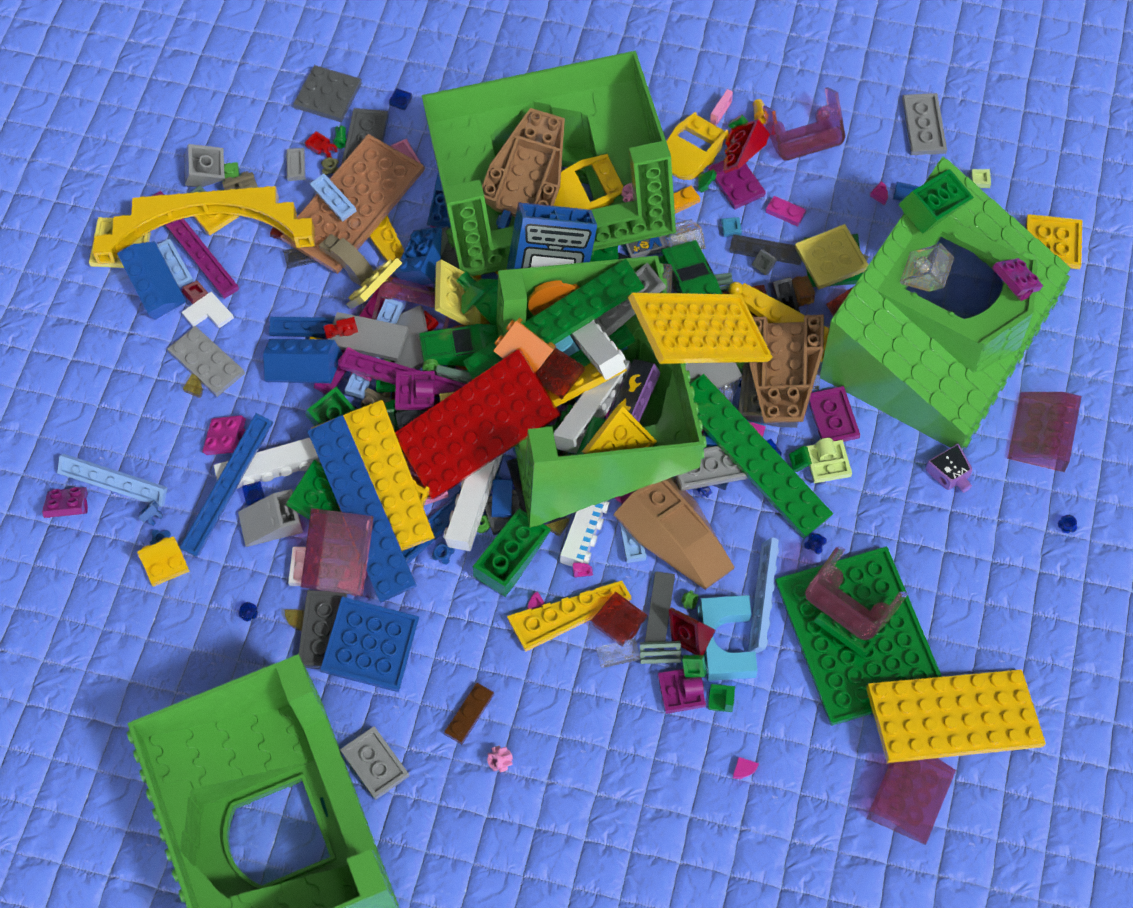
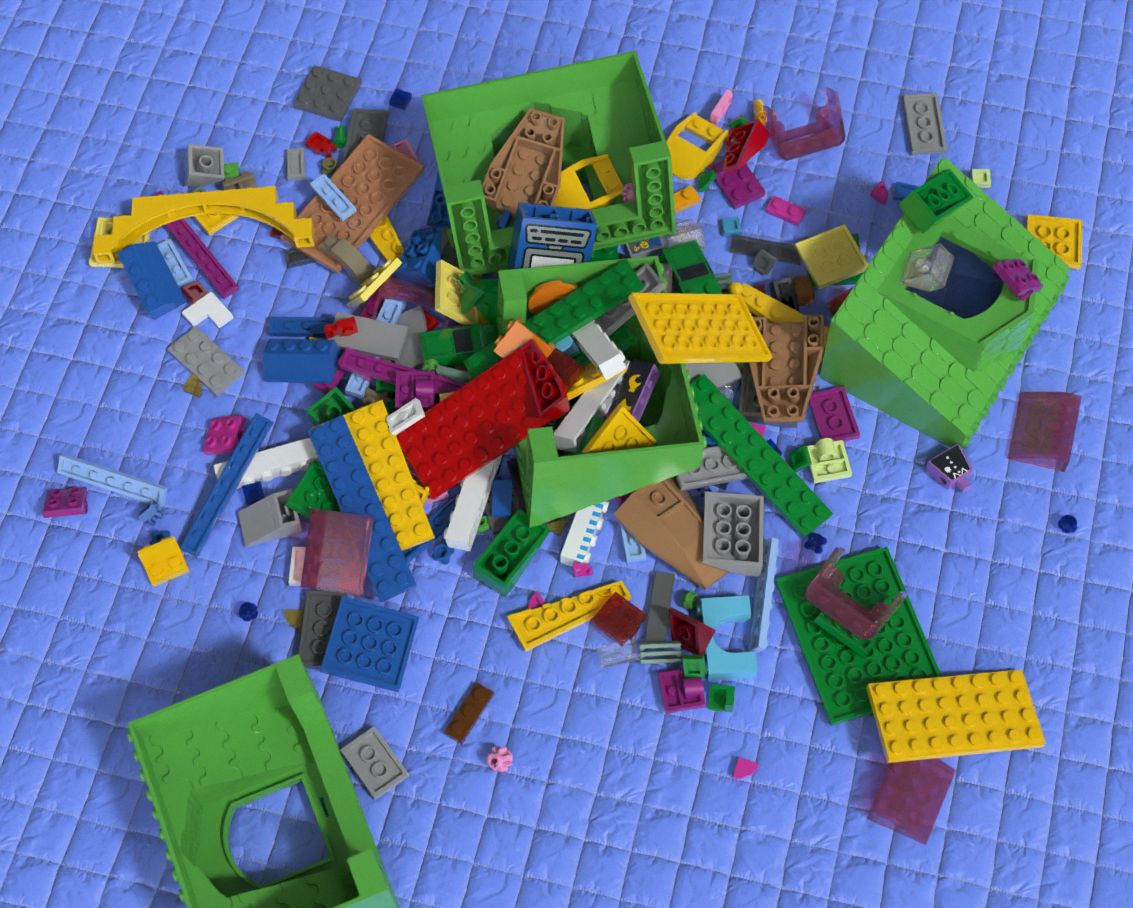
(405, 416): none -> white plate
(544, 382): none -> red wedge
(733, 532): none -> light grey slope

